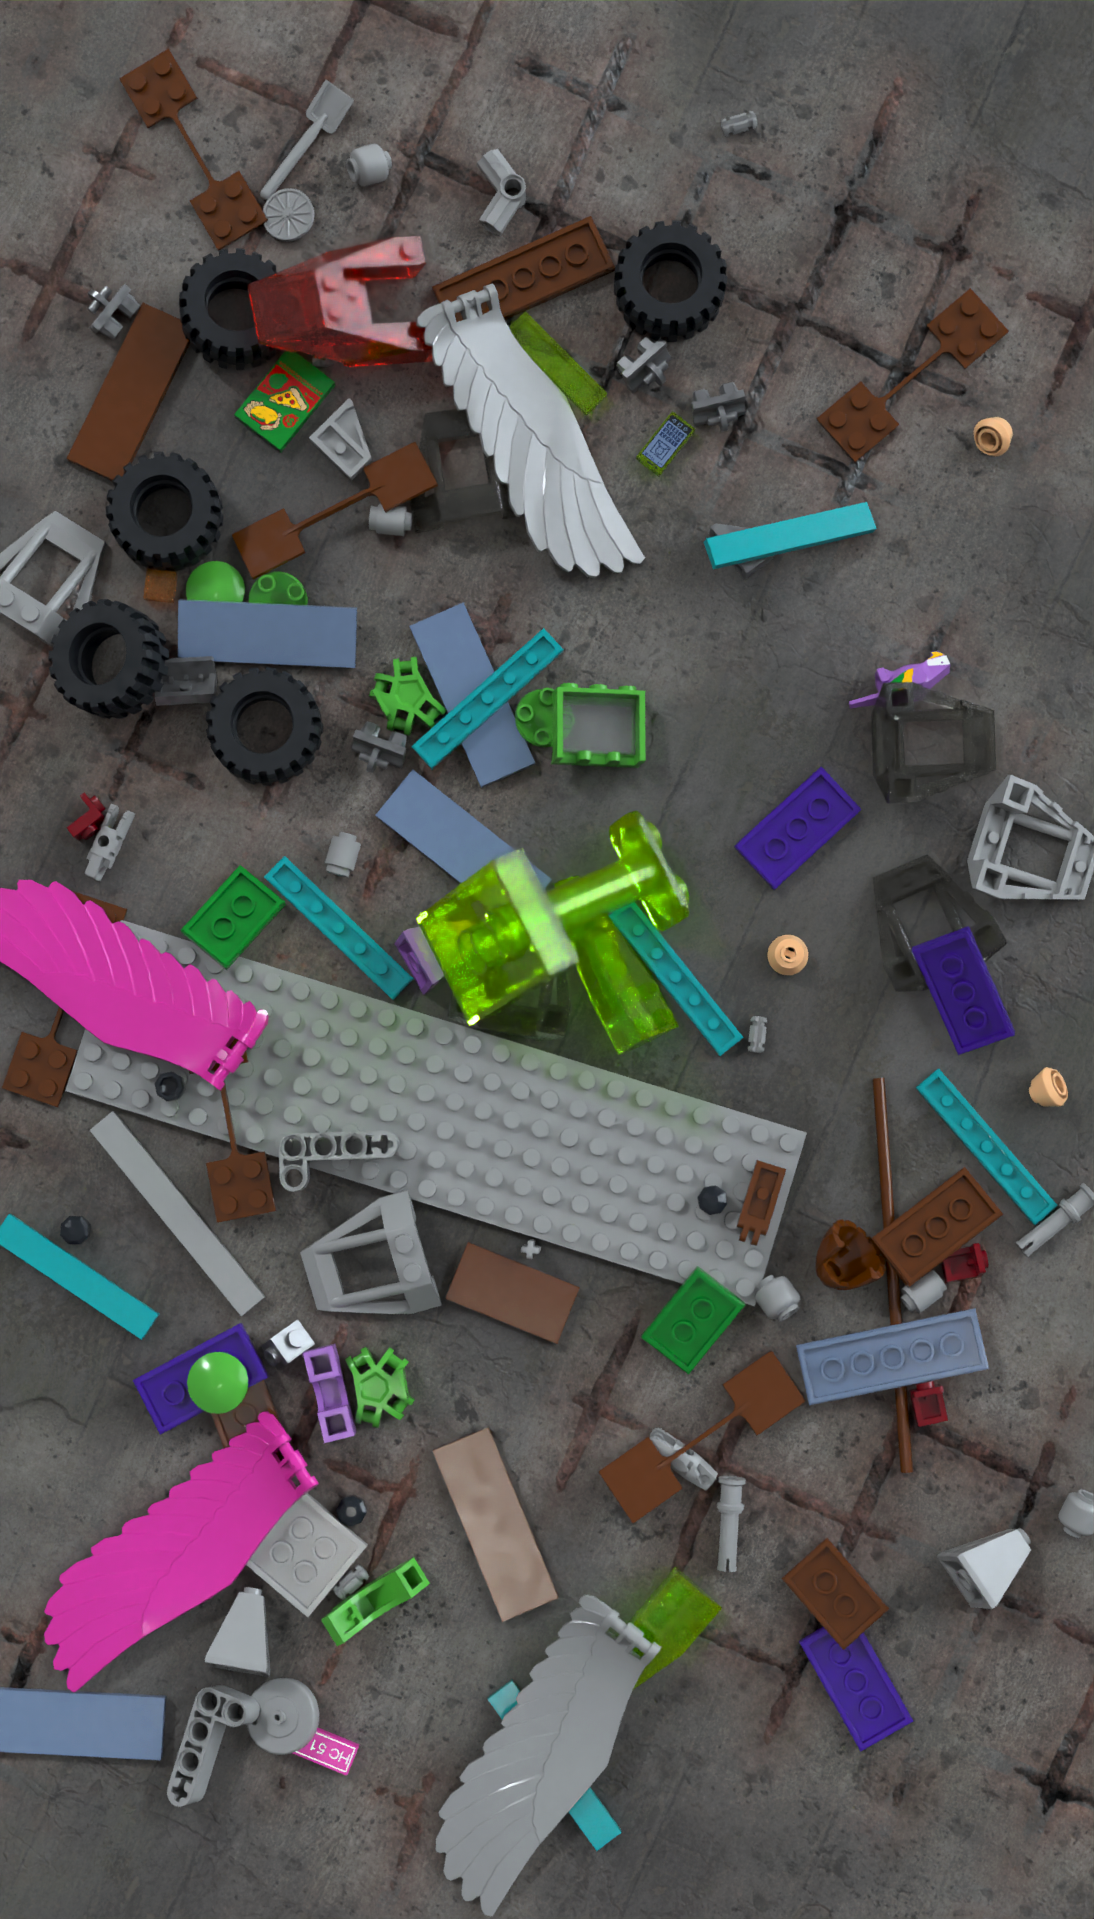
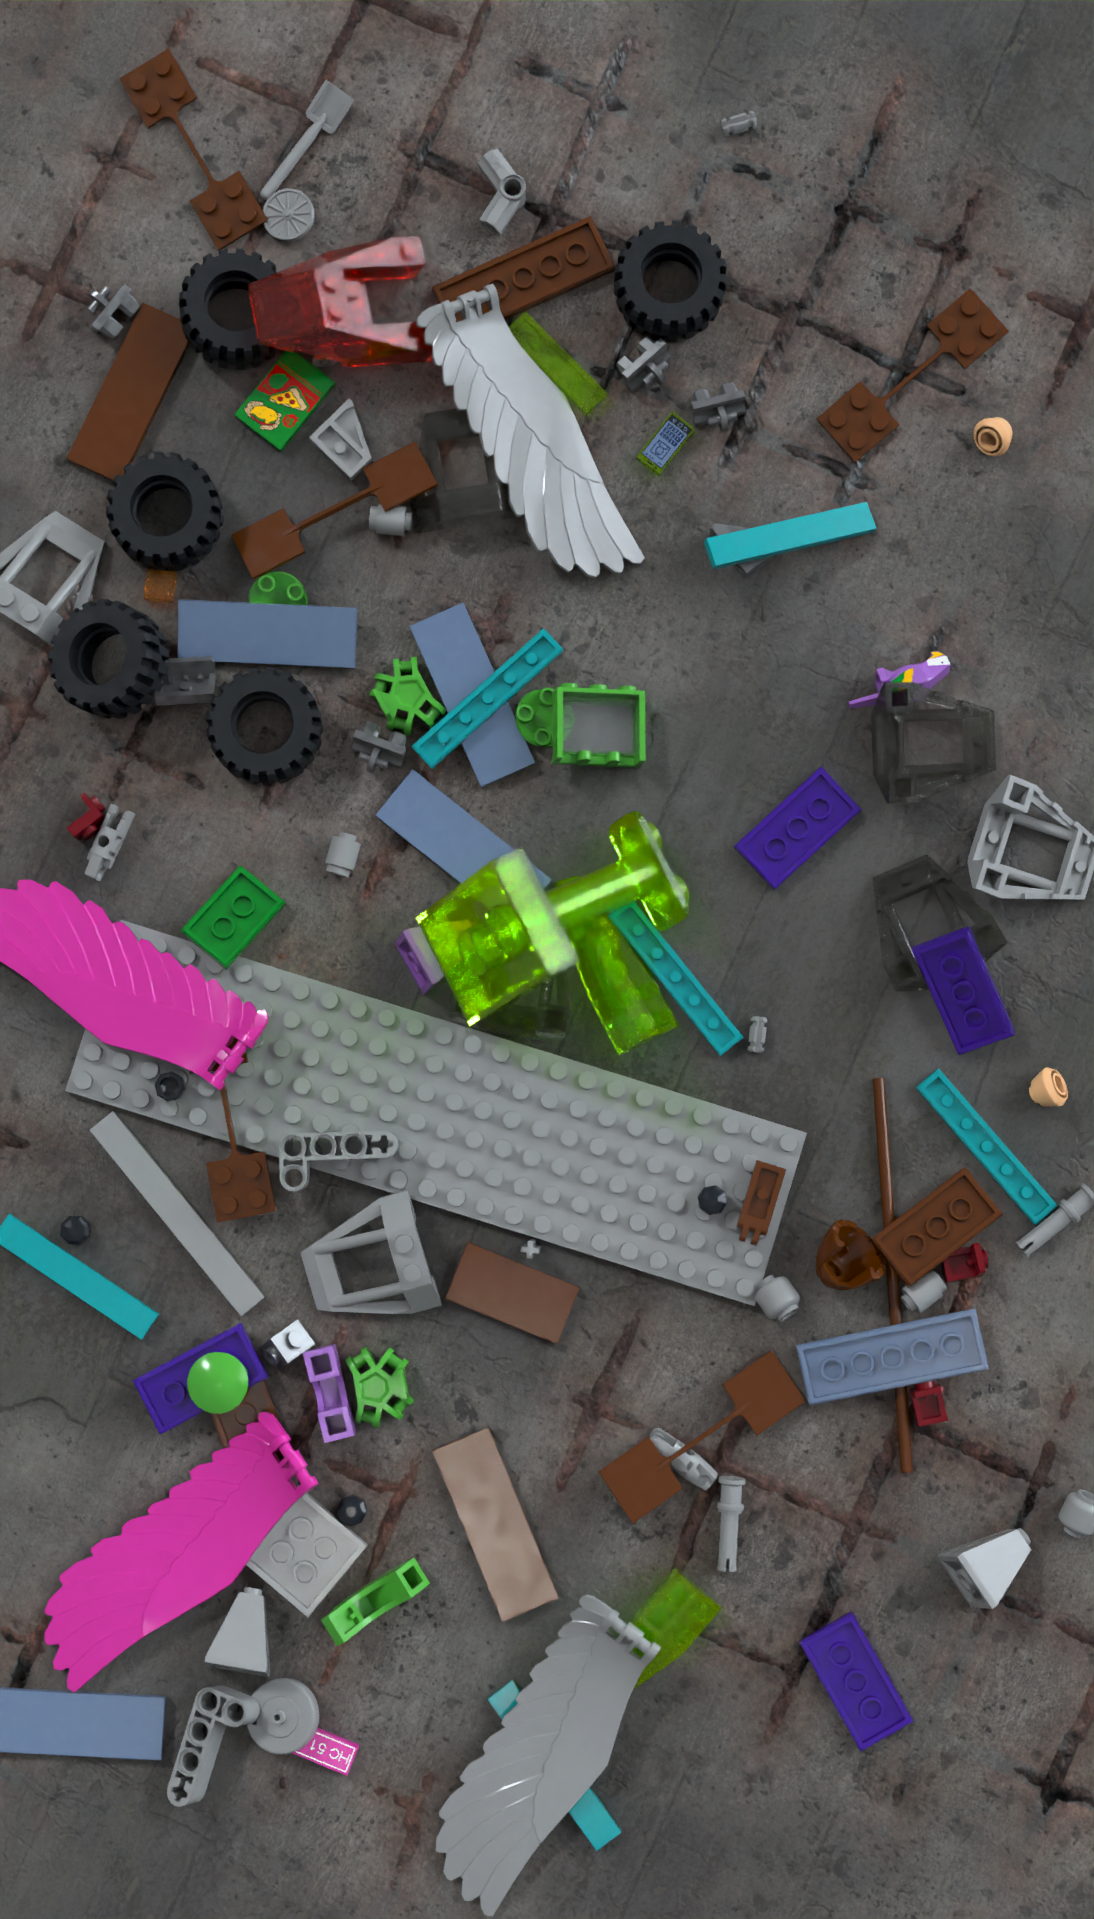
(41, 1064): reddish brown hinge -> none
(215, 583): bright green dish -> none
(338, 928): teal tile -> none
(350, 1582): light grey piece -> none
(368, 165): light grey head -> none
(693, 1320): green tile -> none
(779, 949): light nougat cone -> none
(835, 1593): reddish brown tile -> none

